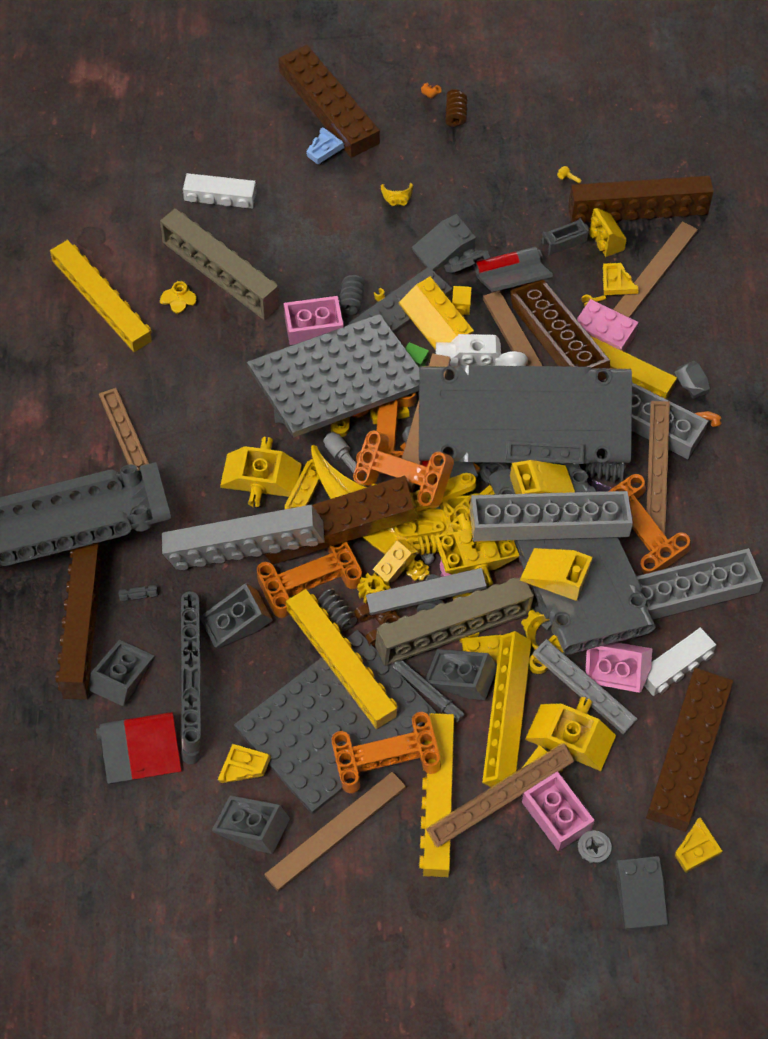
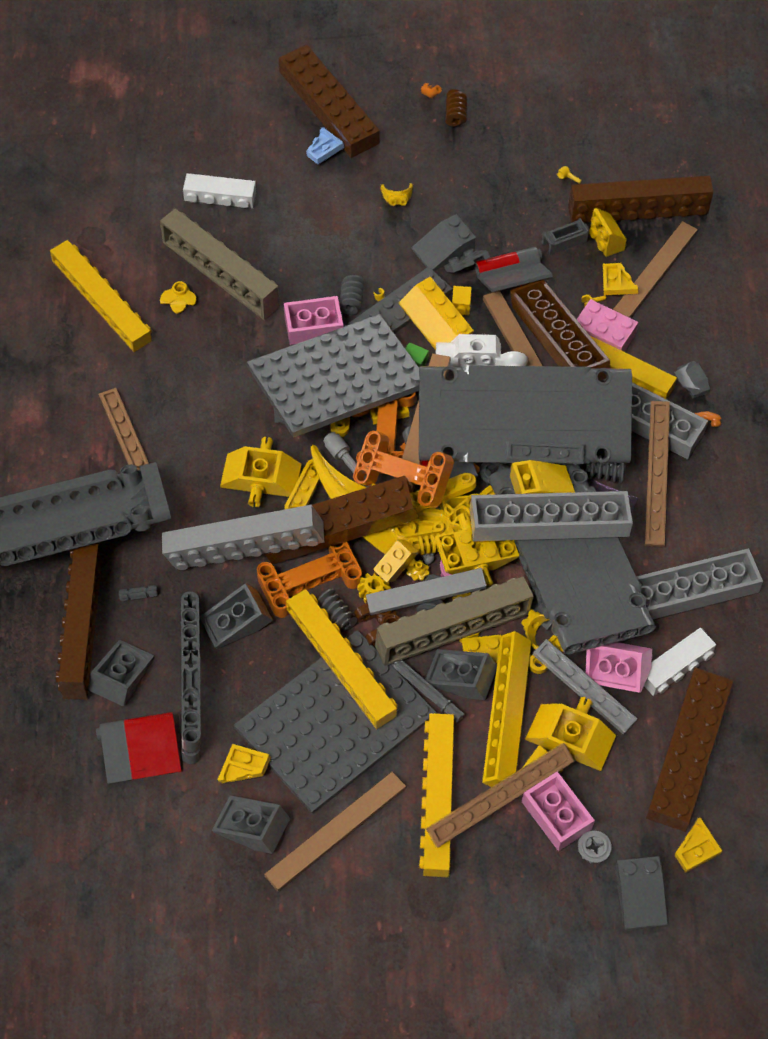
(386, 752): orange beam -> none
(557, 571): yellow slope -> none
(648, 530): orange beam -> none

